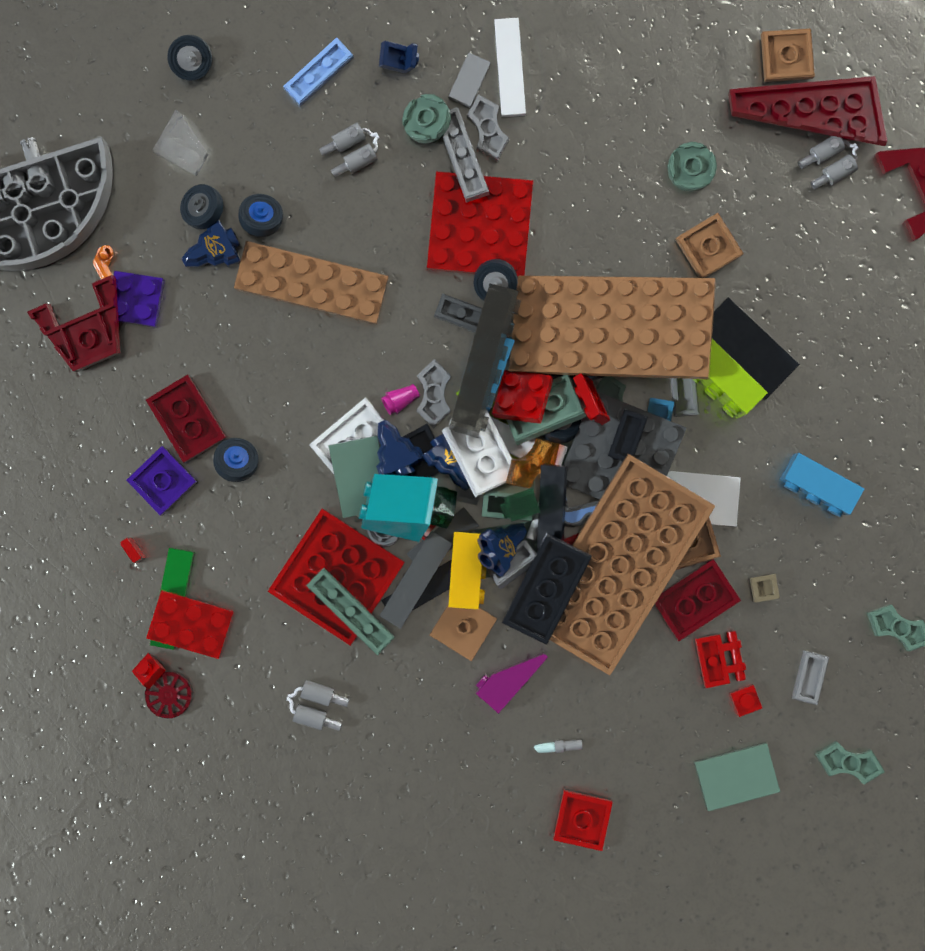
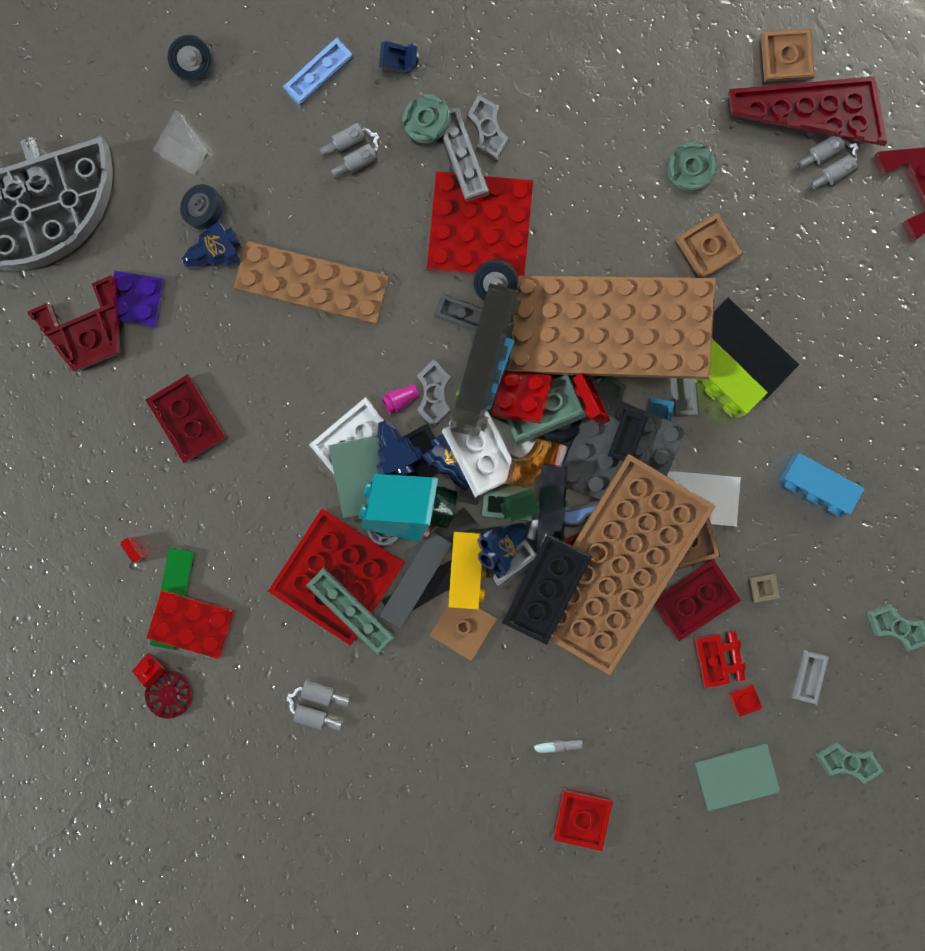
(102, 260): orange arm -> none
(161, 480): dark purple plate -> none
(235, 459): black wheel -> none
(260, 215): black wheel -> none
(469, 80): light grey tile -> none
(506, 682): magenta slope -> none
(509, 67): white tile -> none

